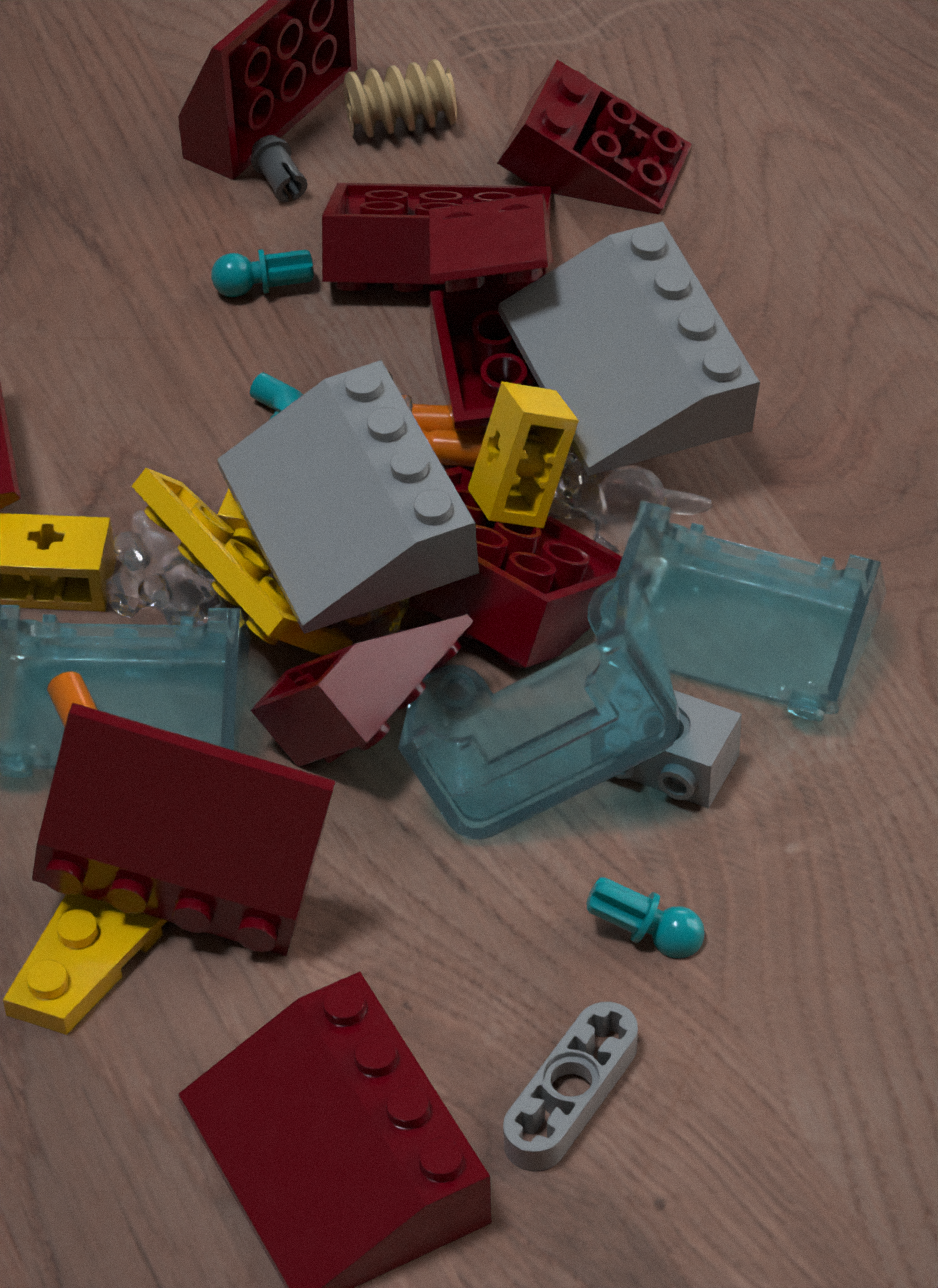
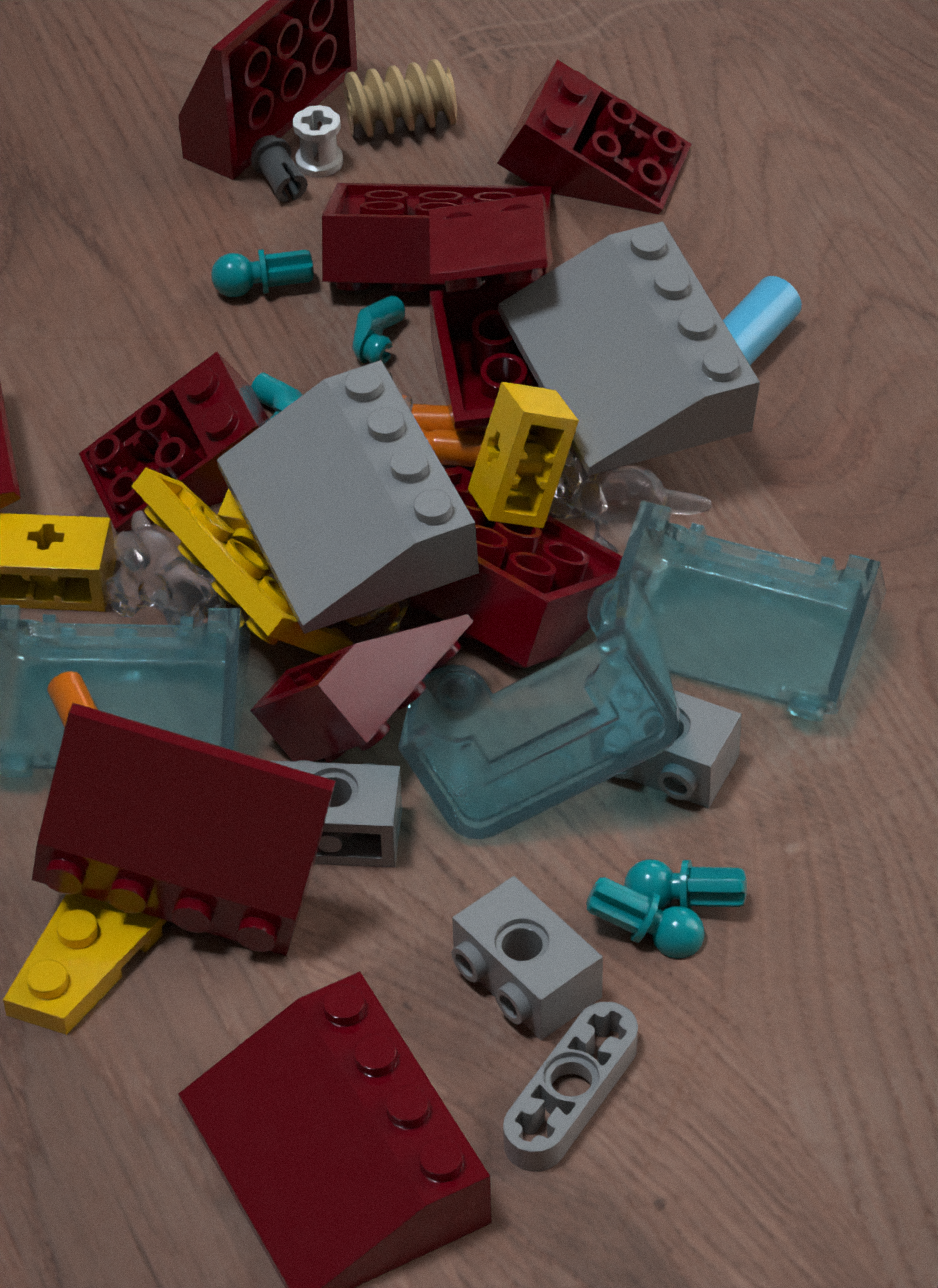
(177, 436): none -> dark red slope
(318, 141): none -> white bush
(362, 813): none -> light grey brick
(371, 321): none -> teal arm
(526, 958): none -> light grey brick
(692, 885): none -> teal axle
(763, 315): none -> medium azure piece

